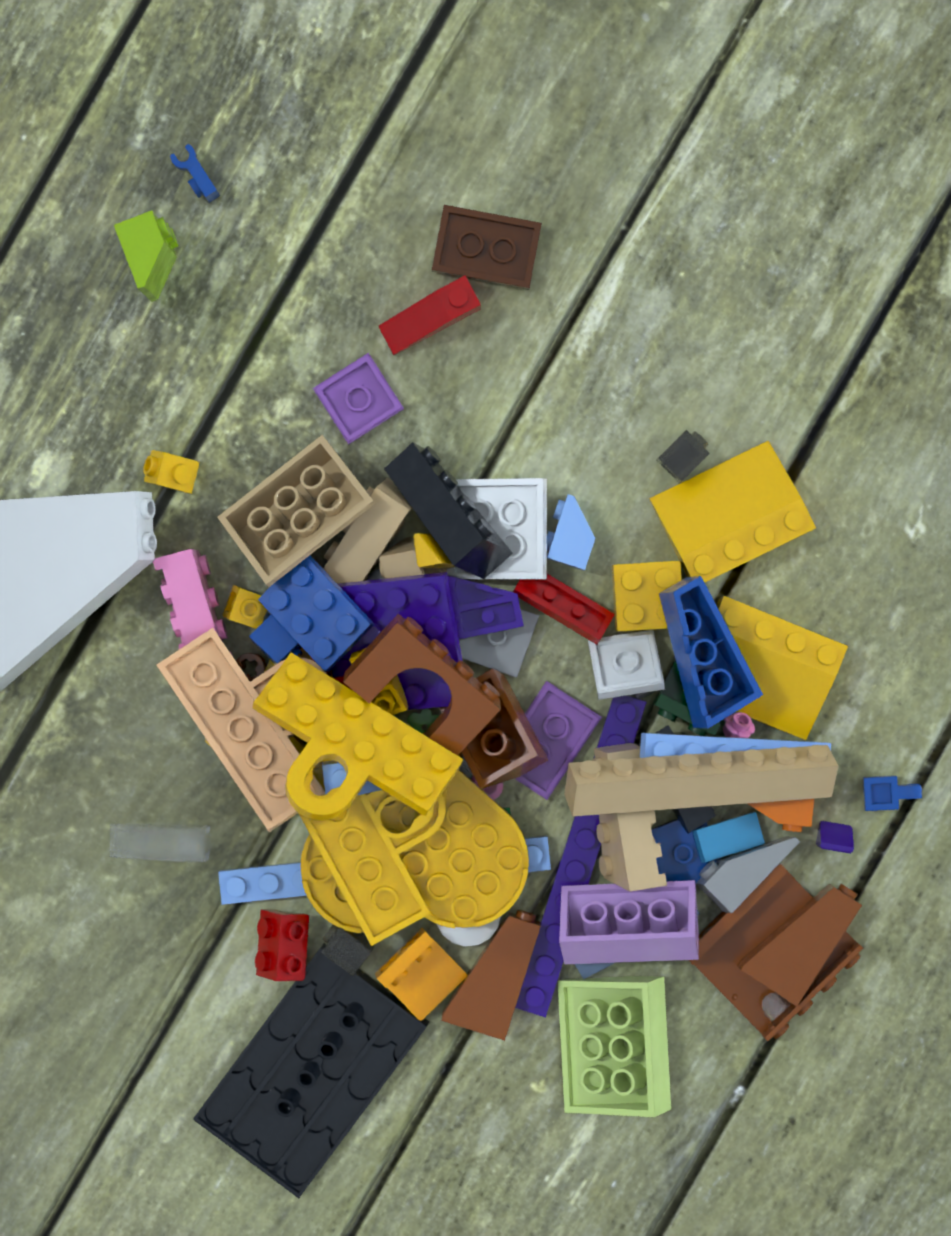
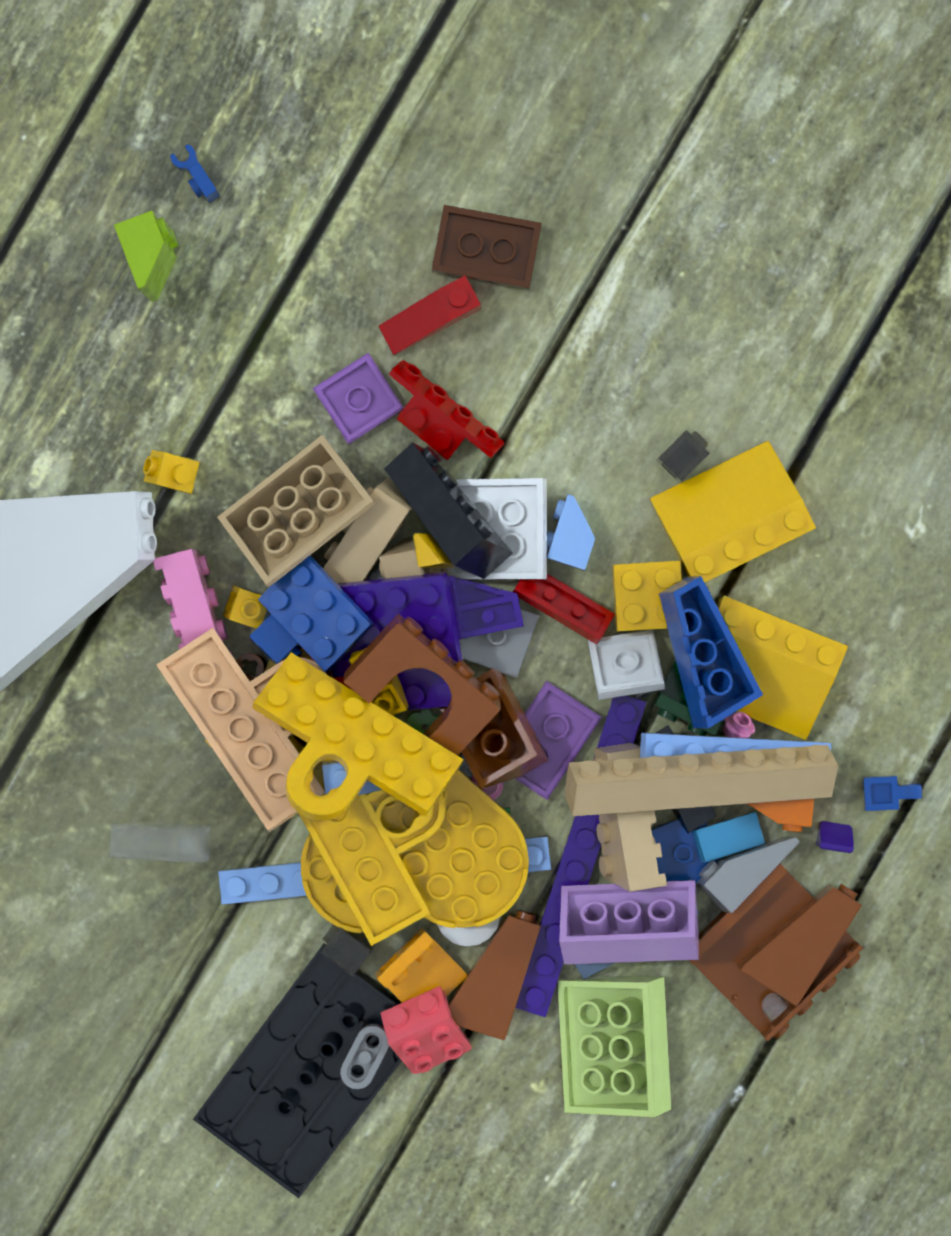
(282, 945): red bracket -> none
(365, 1055): none -> light grey plate
(424, 1031): none -> coral bracket
(438, 417): none -> red bracket

